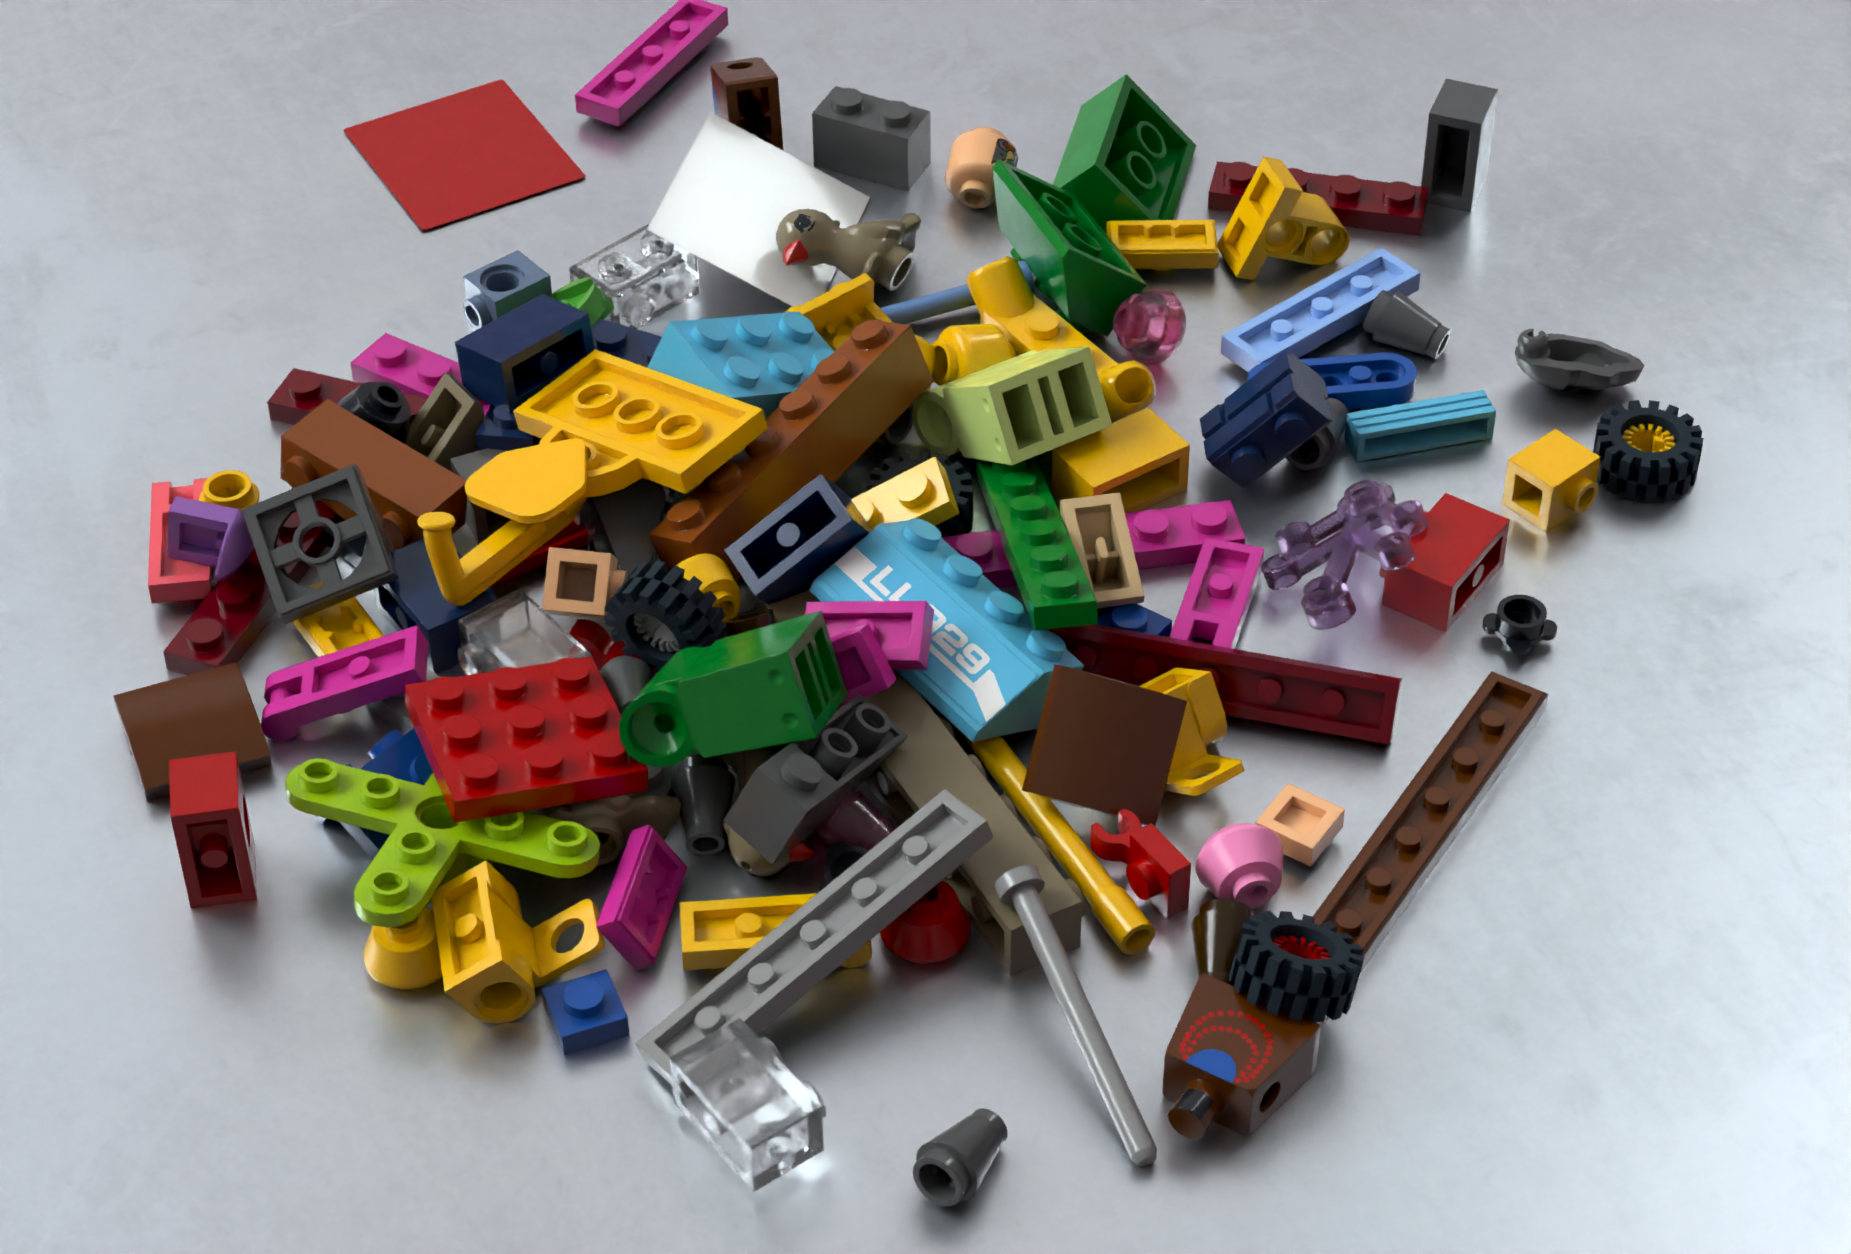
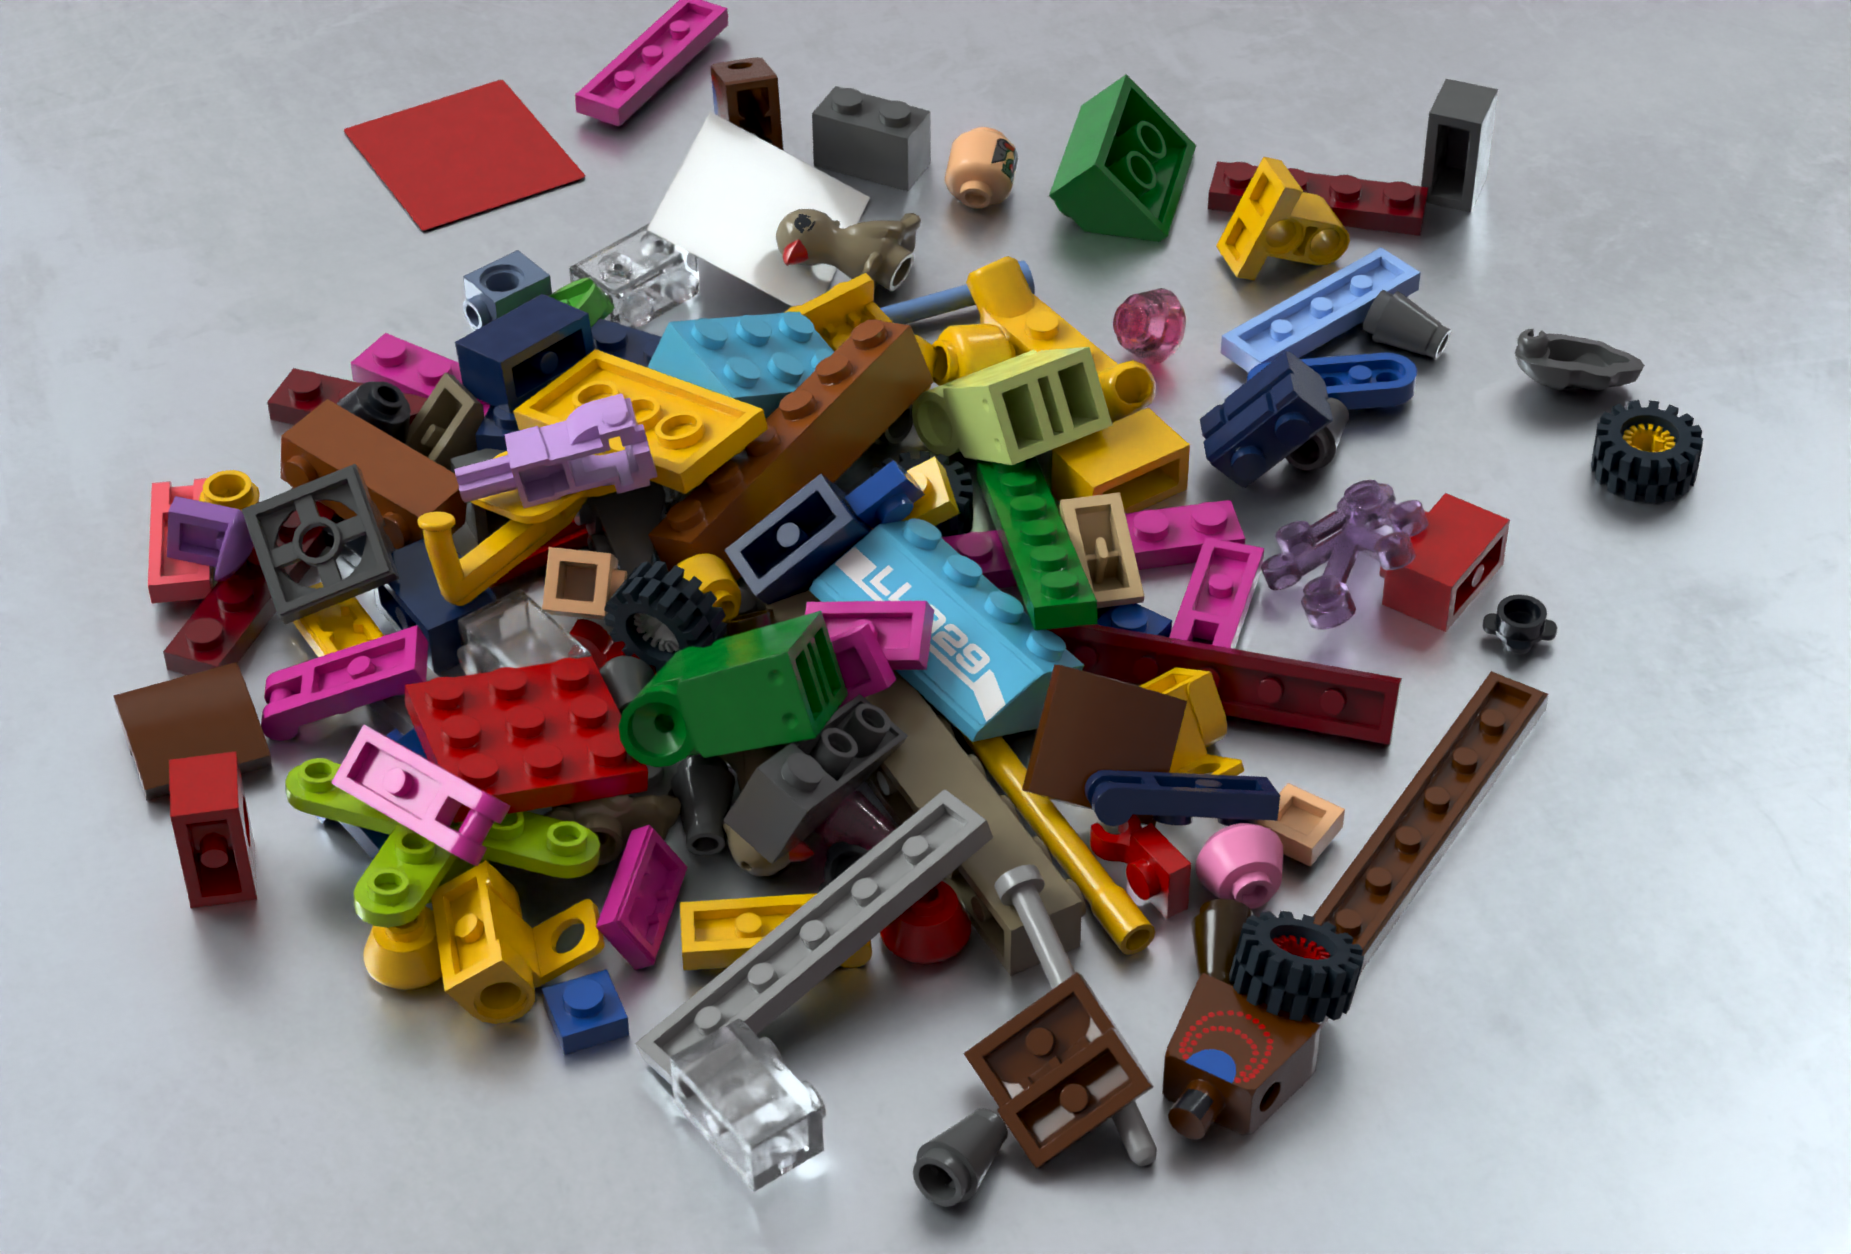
(418, 794): none -> plate
(561, 457): none -> lavender piece
(885, 496): none -> blue plate
(1058, 1070): none -> reddish brown slope
(1063, 249): green slope -> none
(1166, 243): yellow plate -> none
(1180, 797): none -> dark blue plate
(1419, 425): medium azure piece -> none
(1551, 480): yellow brick -> none

